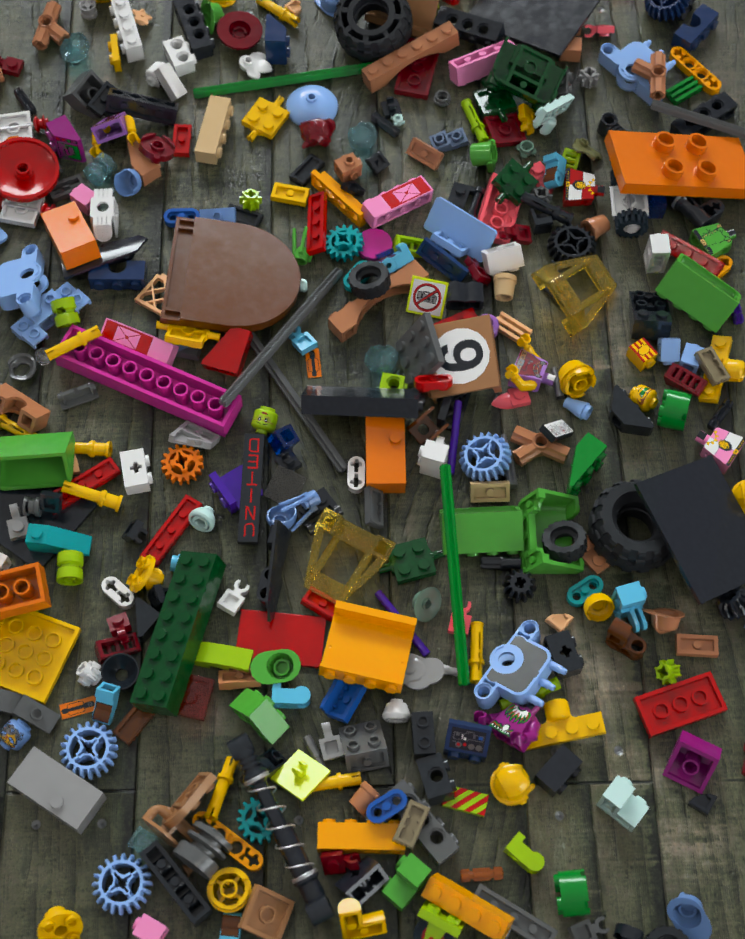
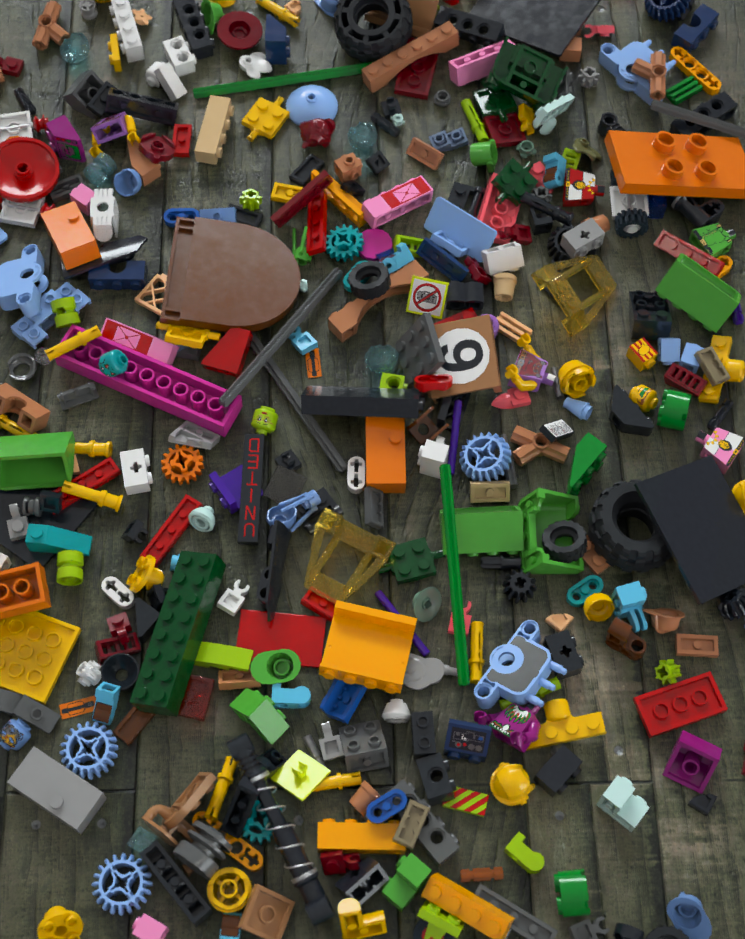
(113, 363): none -> teal head
(240, 808): none -> black slope
(283, 439): clear blue brick -> none
(301, 199): none -> dark red tile
(582, 238): none -> light grey brick
(657, 253): white brick -> none

